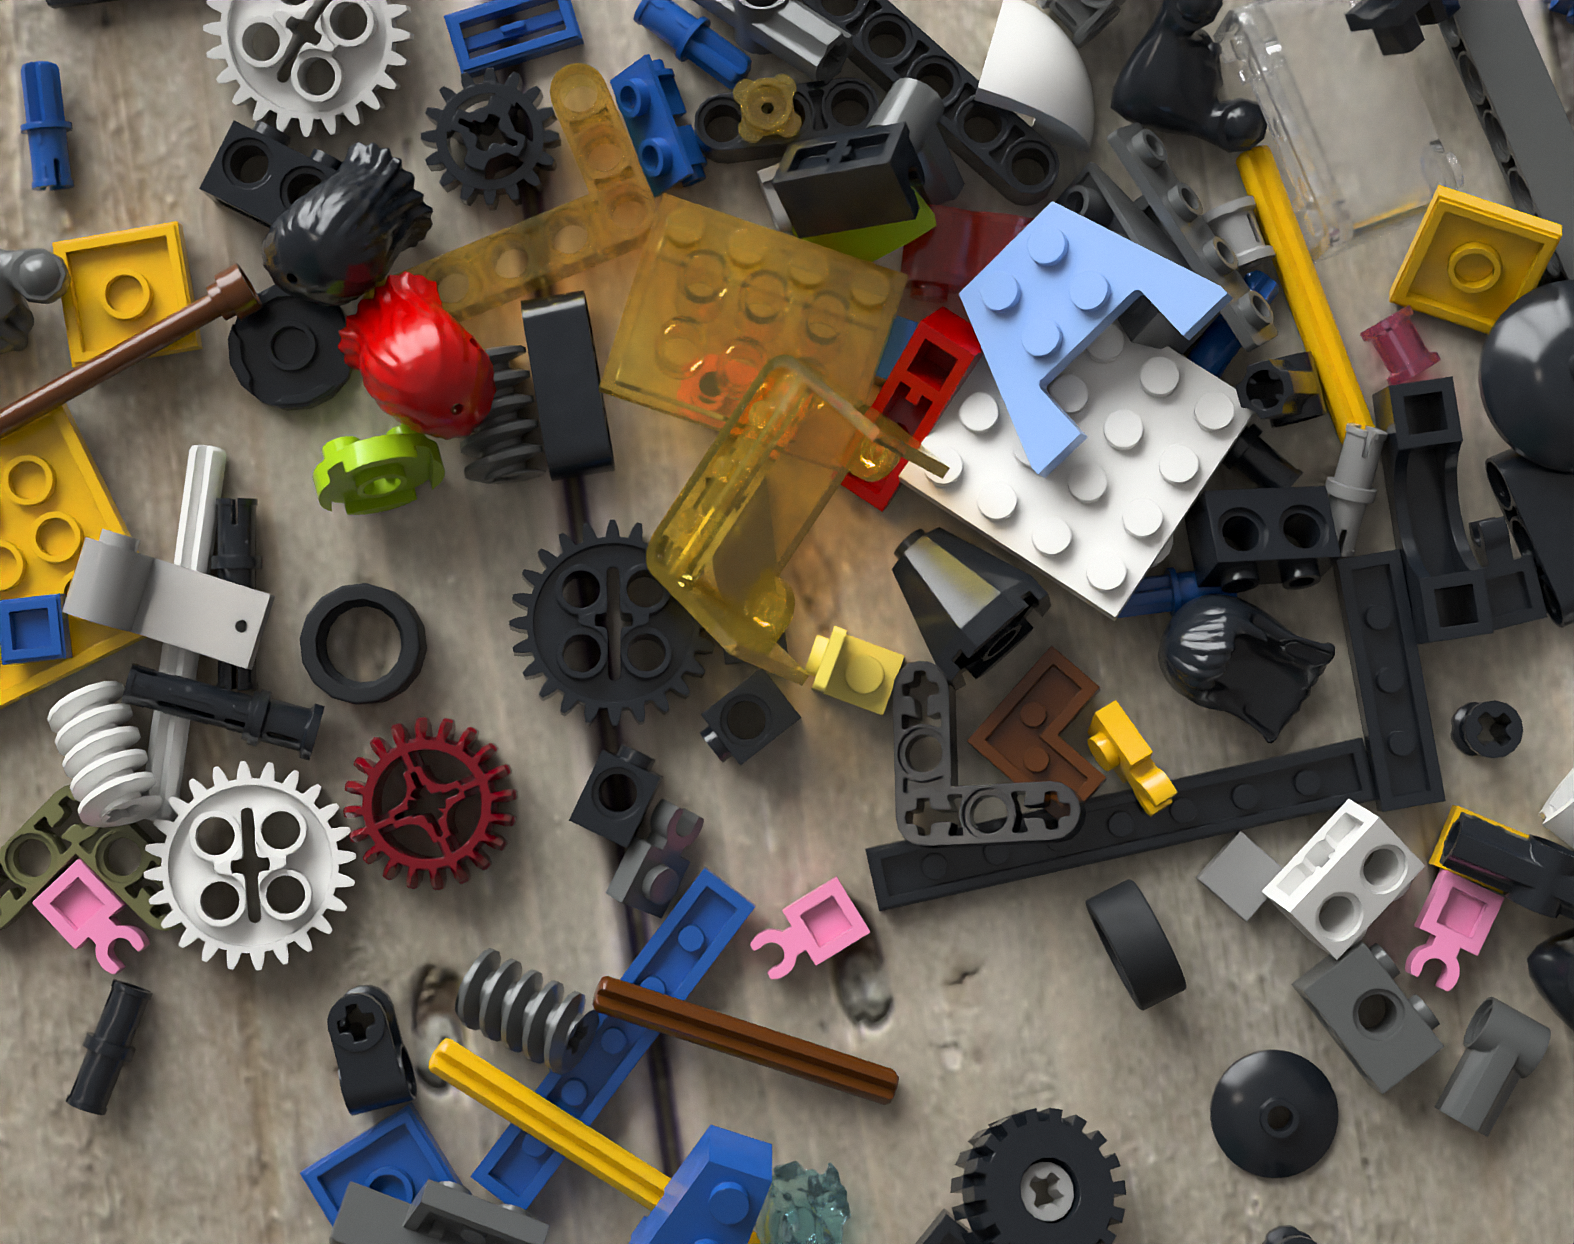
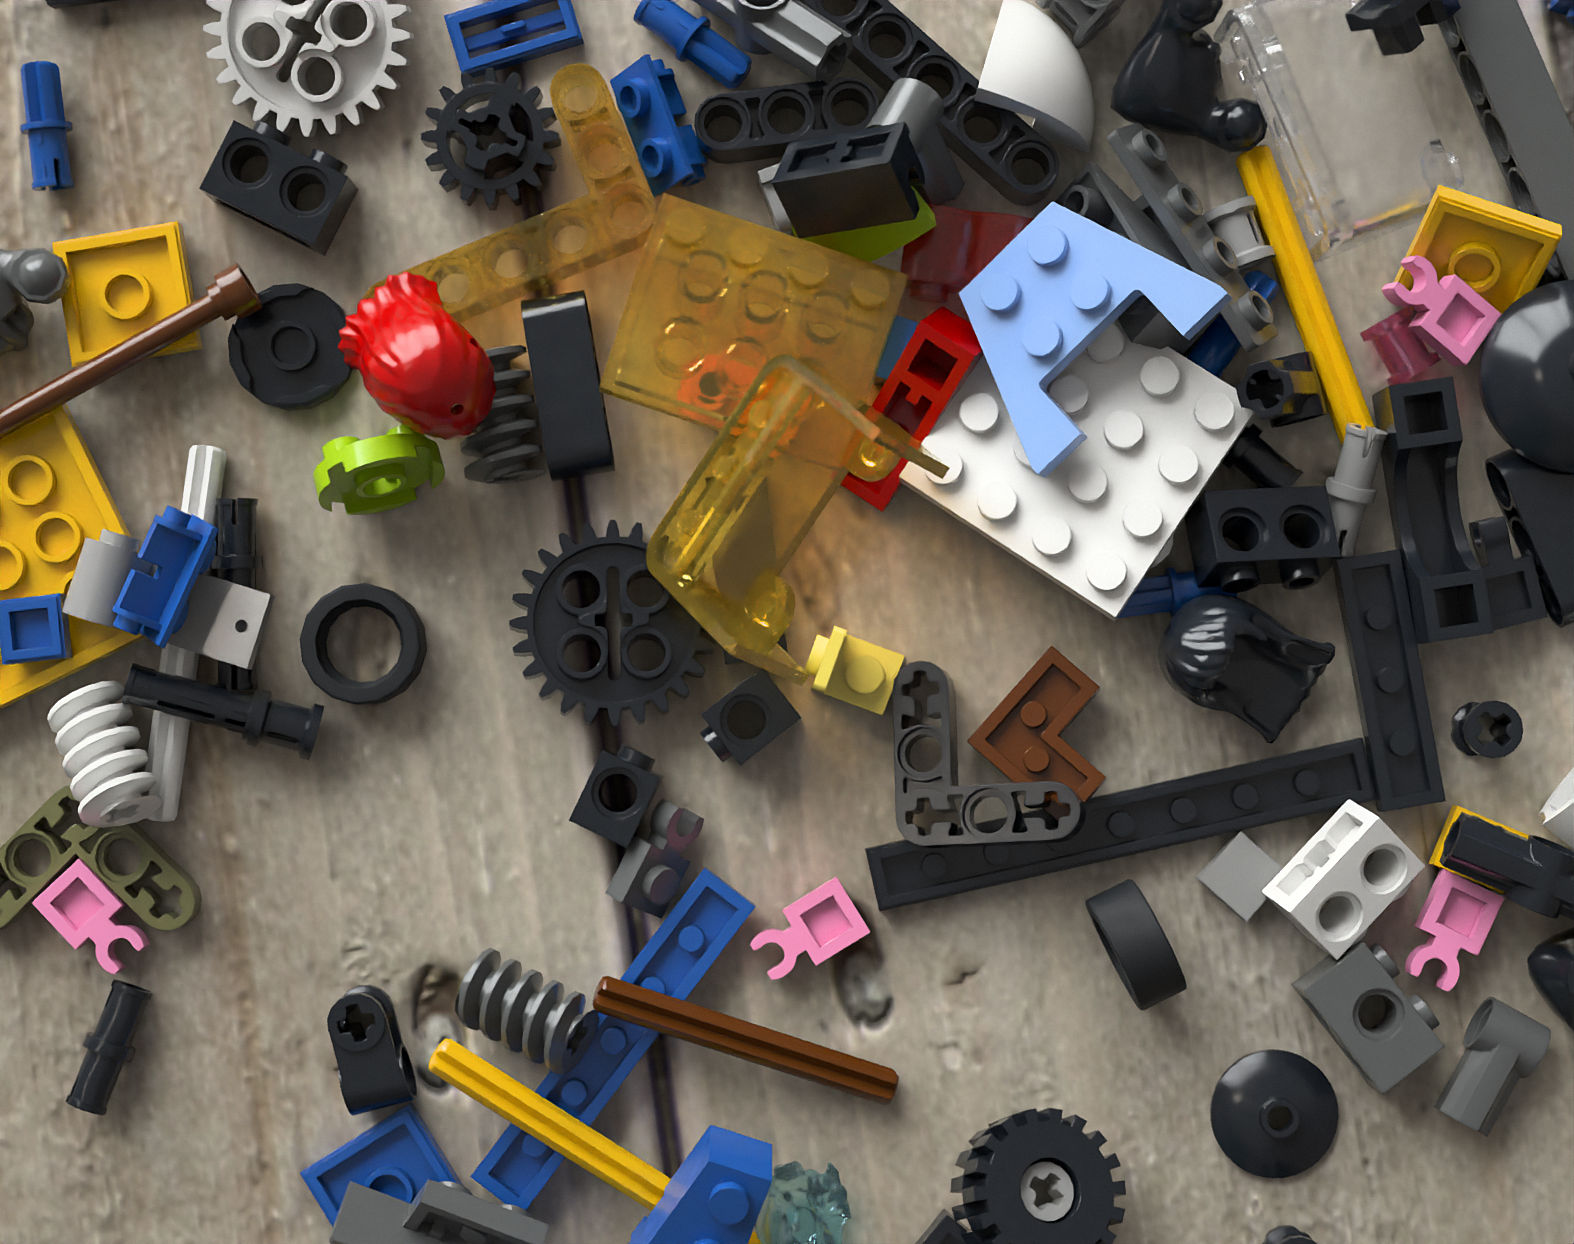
(159, 605): none -> blue hinge
(190, 870): white gear -> none
(347, 229): black piece -> none
(444, 829): dark red gear -> none
(754, 94): clear yellow plate -> none
(965, 602): black cone -> none
(1121, 747): yellow plate -> none
(1449, 314): none -> bright pink plate

